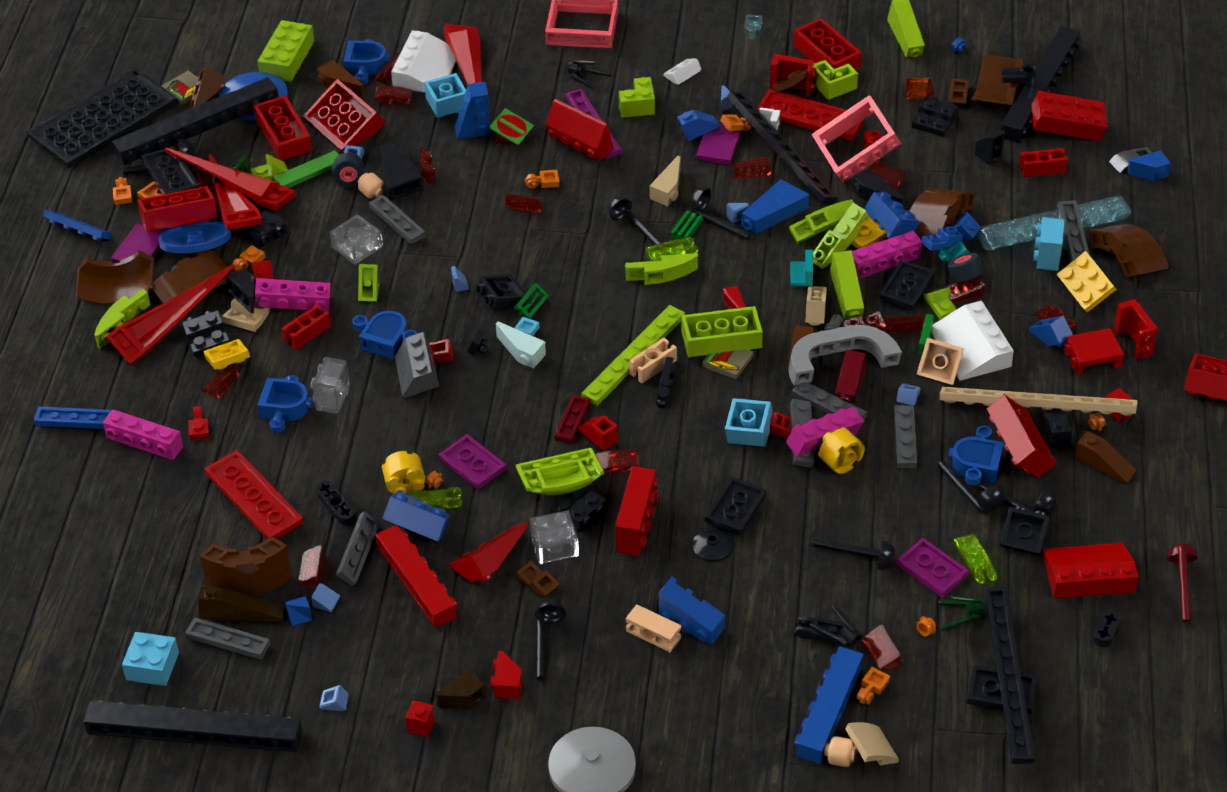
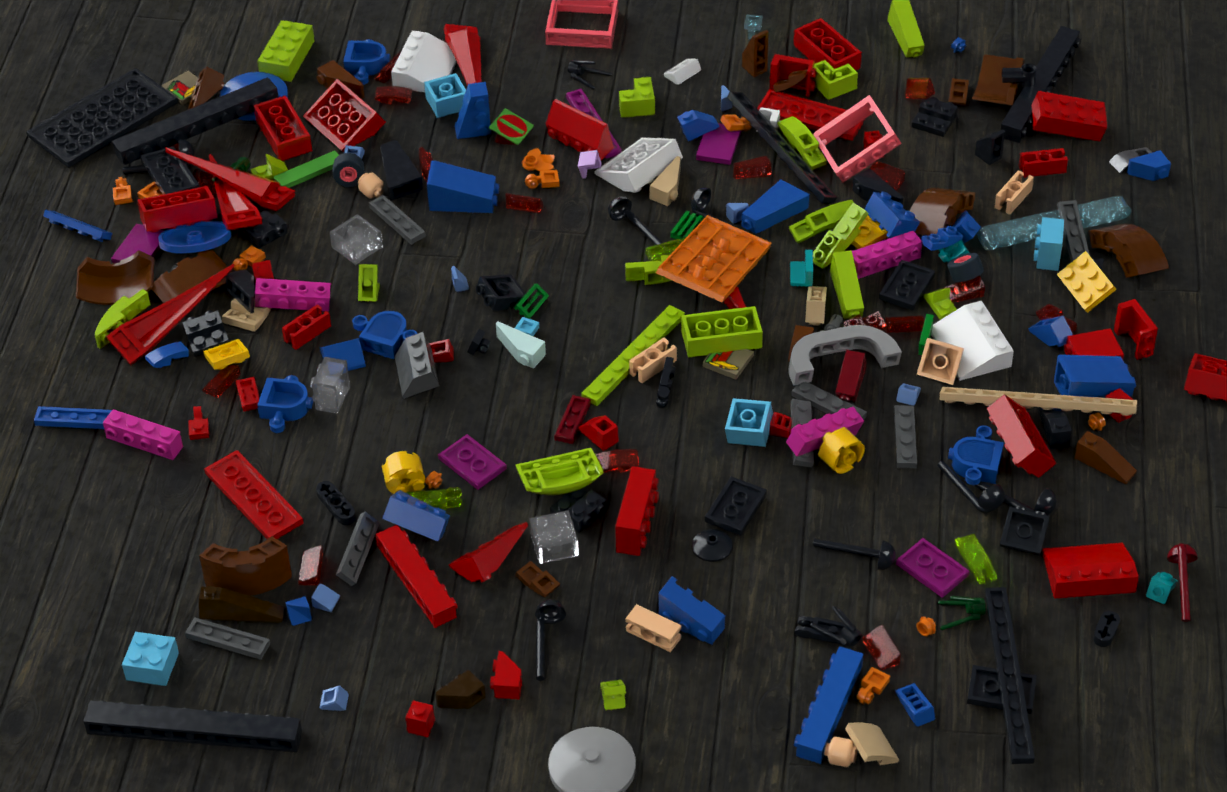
(163, 355): none -> blue slope
(248, 393): none -> red plate
(346, 350): none -> blue slope
(460, 189): none -> blue slope
(538, 161): none -> orange plate
(587, 161): none -> lavender panel
(613, 694): none -> lime slope
(639, 163): none -> white slope
(714, 258): none -> orange piece
(756, 54): none -> reddish brown slope
(803, 140): none -> lime slope
(925, 710): none -> blue slope
(1014, 192): none -> light nougat piece
(1092, 375): none -> blue slope
(1161, 586): none -> teal bracket

